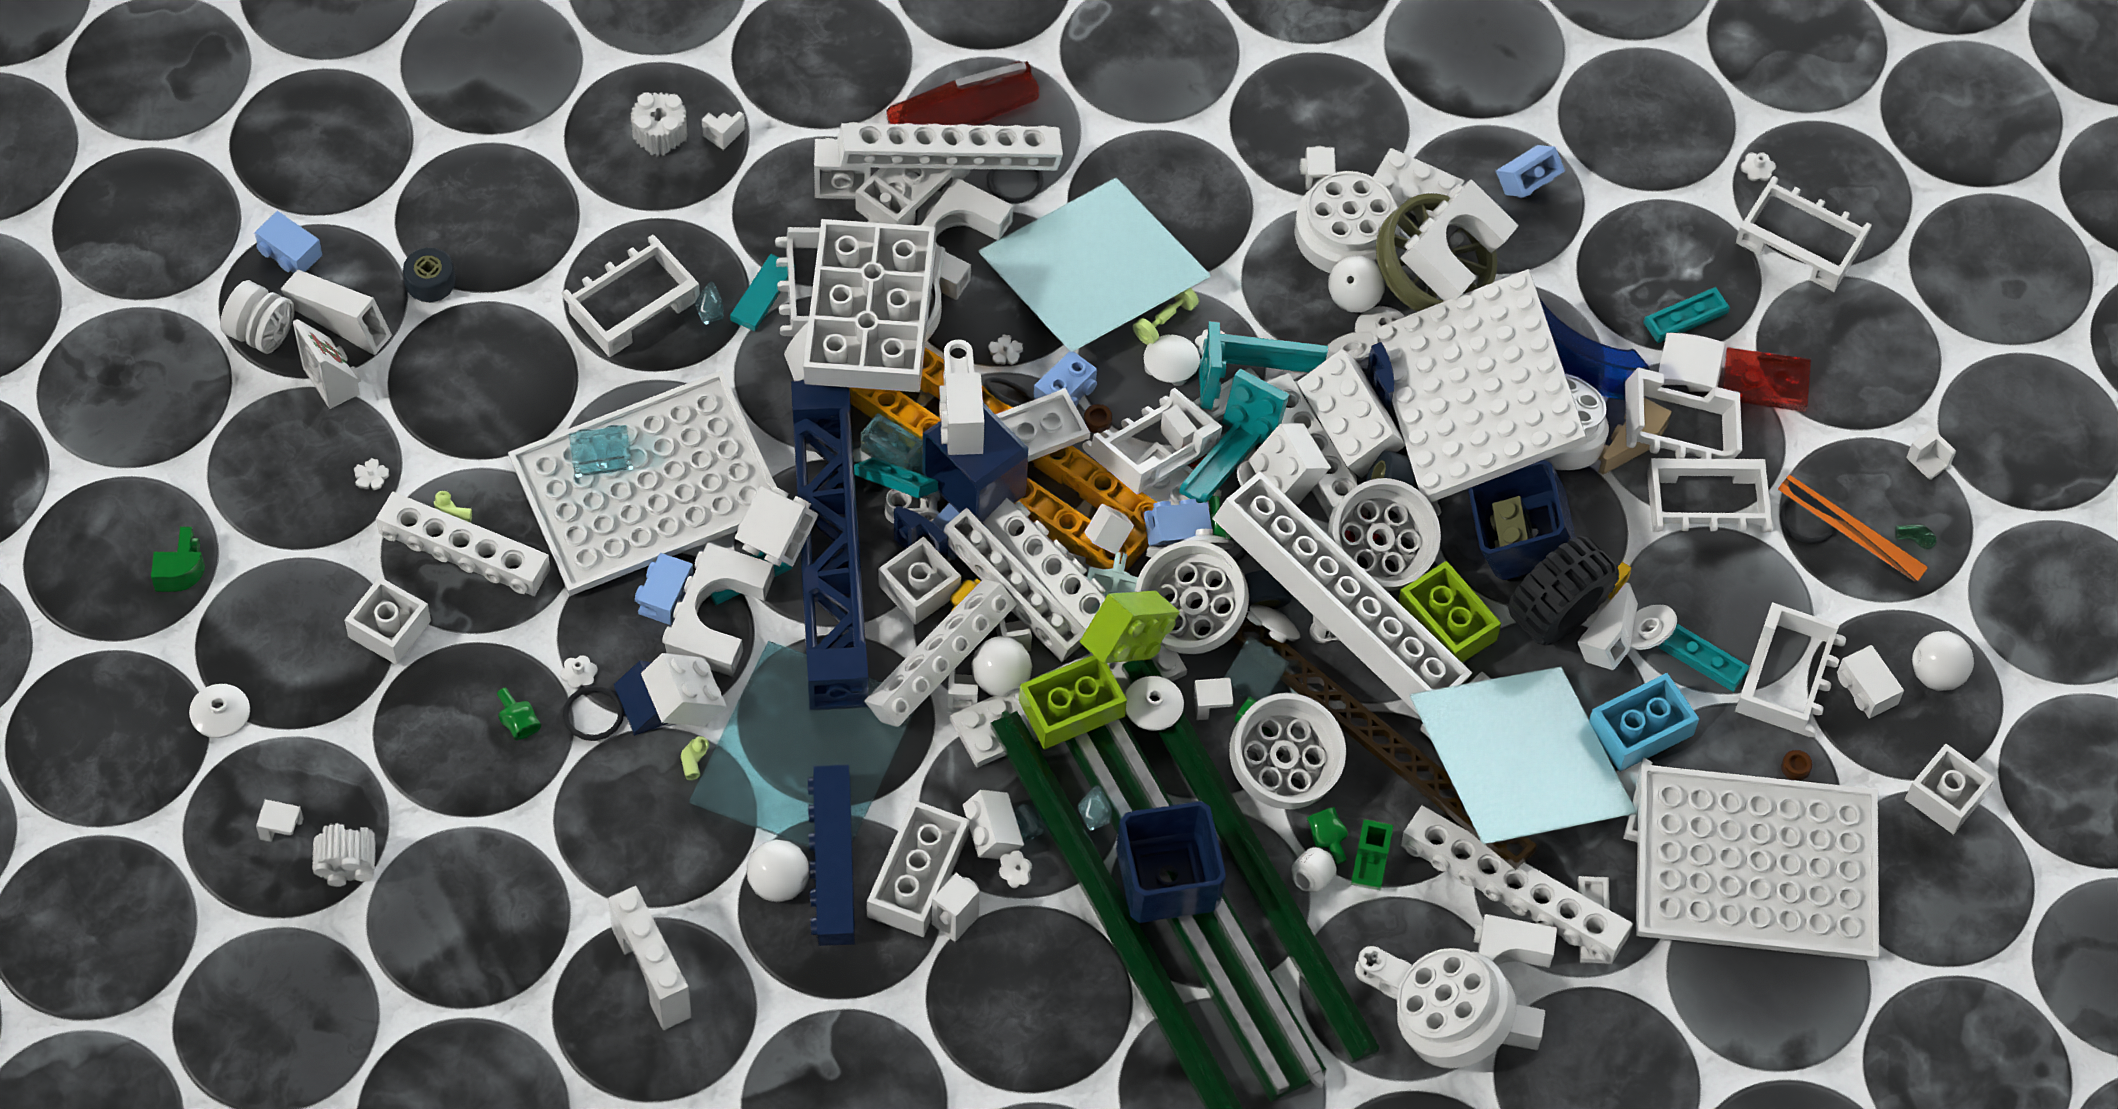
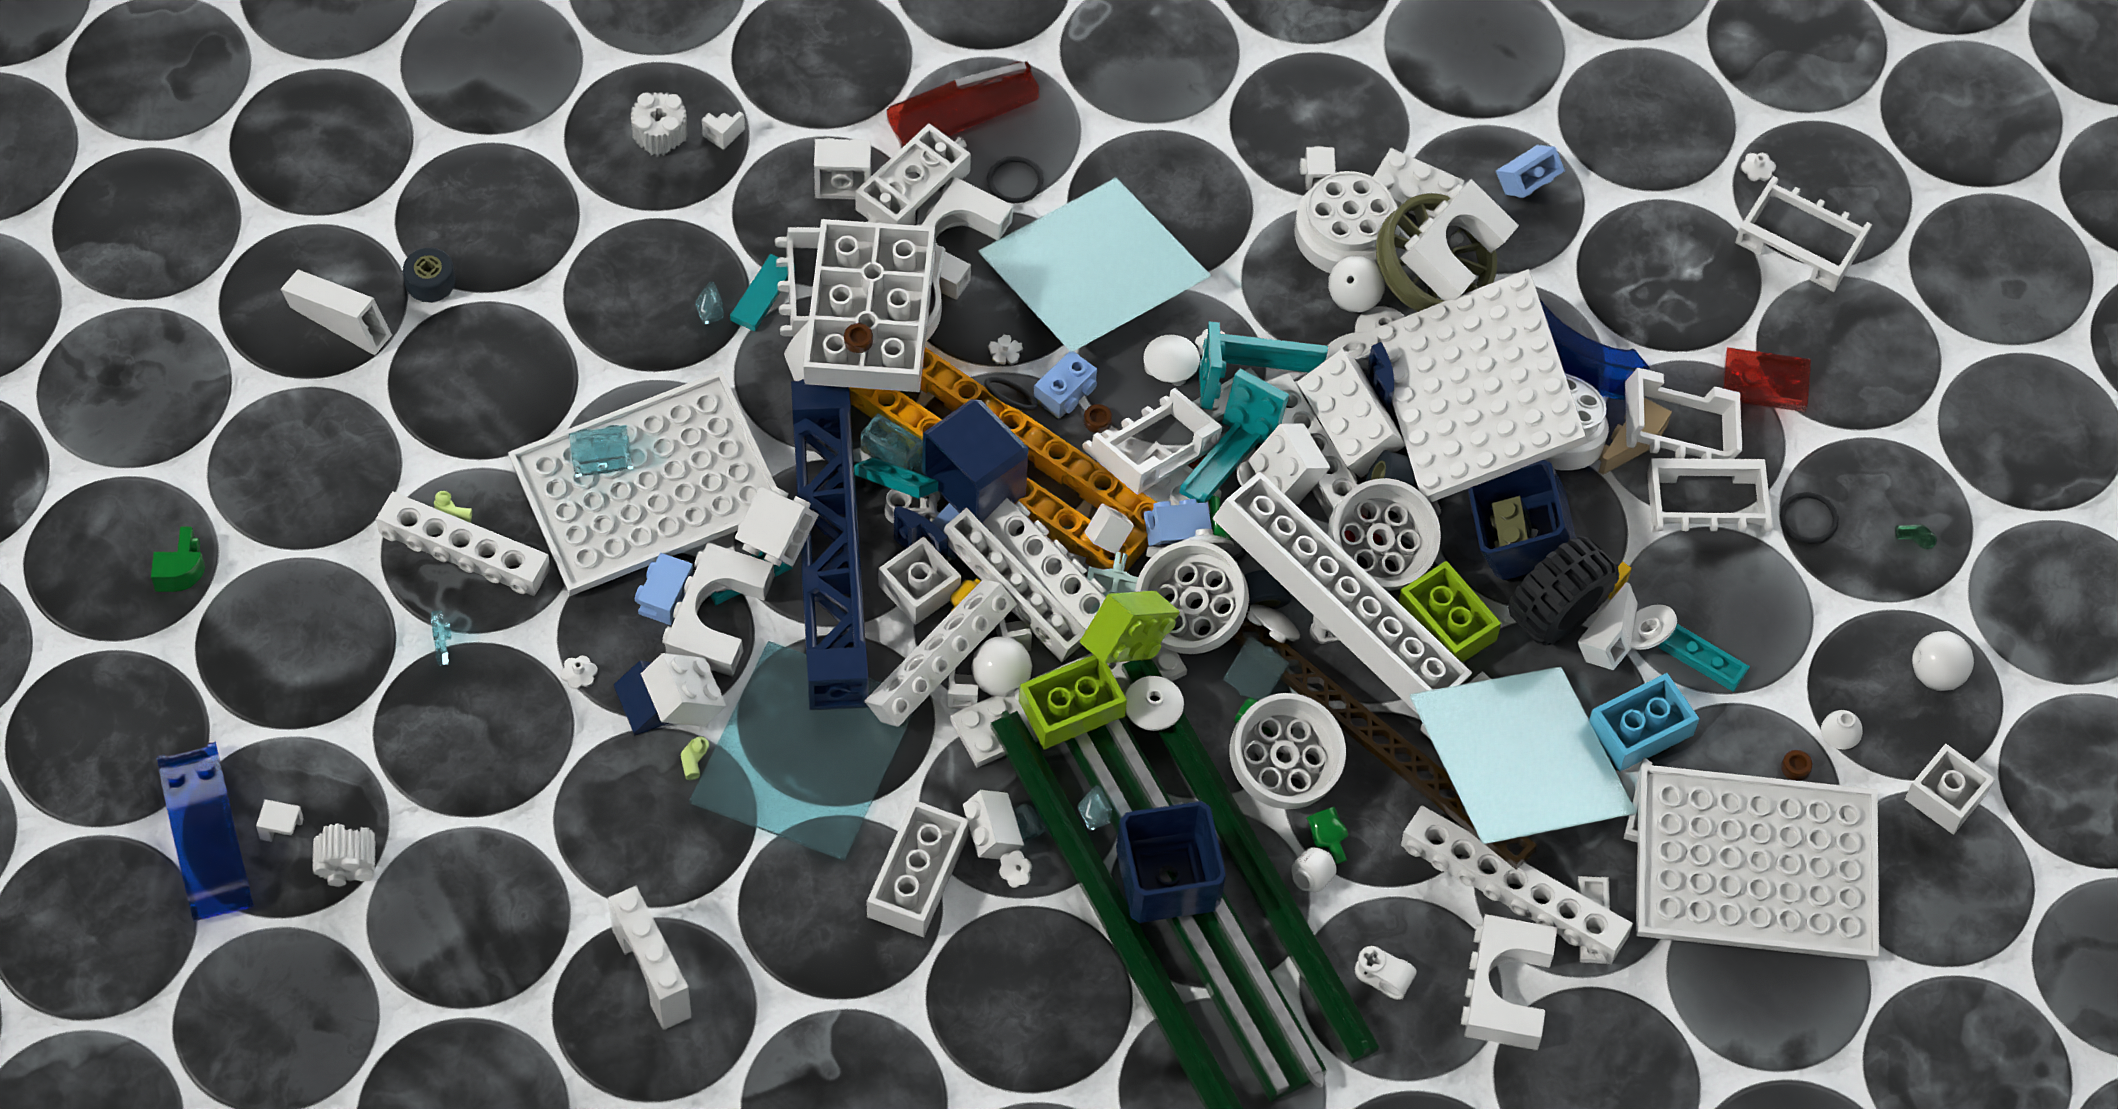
(204, 833): none -> clear blue windscreen
(219, 721): white dish -> none
(257, 316): white wheel -> none
(287, 243): light blue brick -> none
(326, 365): white slope -> none
(371, 474): white plant -> none
(387, 620): white brick -> none
(441, 633): none -> clear light blue plate
(517, 716): green piece -> none
(578, 693): black piece -> none
(621, 335): white hinge -> none
(777, 870): white piece -> none
(832, 855): dark blue brick -> none
(858, 338): none -> reddish brown tile
(949, 146): white brick -> none
(955, 906): white brick -> none
(961, 403): white brick -> none
(1046, 424): white plate -> none
(1147, 332): yellowish green wheel -> none
(1177, 427): white piece -> none
(1211, 694): white panel -> none
(1372, 854): green brick -> none
(1460, 1038): white wheel -> none
(1687, 314): teal tile -> none
(1692, 361): white slope -> none
(1774, 713): white hinge -> none
(1842, 729): none -> white brick
(1852, 528): orange sticker -> none
(1869, 681): white brick -> none
(1931, 454): white panel -> none

